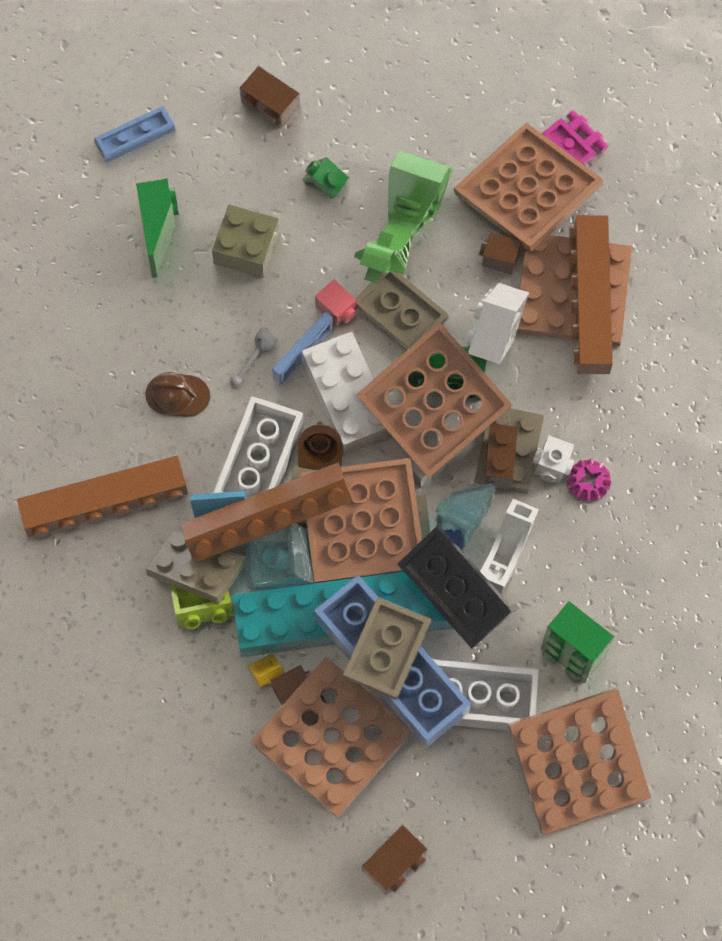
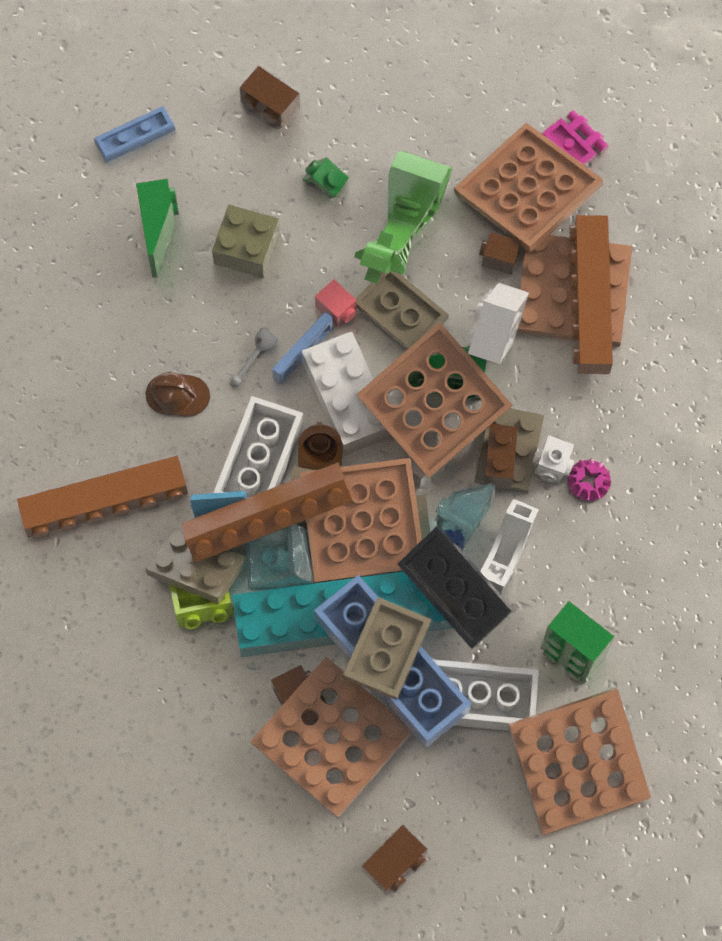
(265, 669): yellow plate -> none

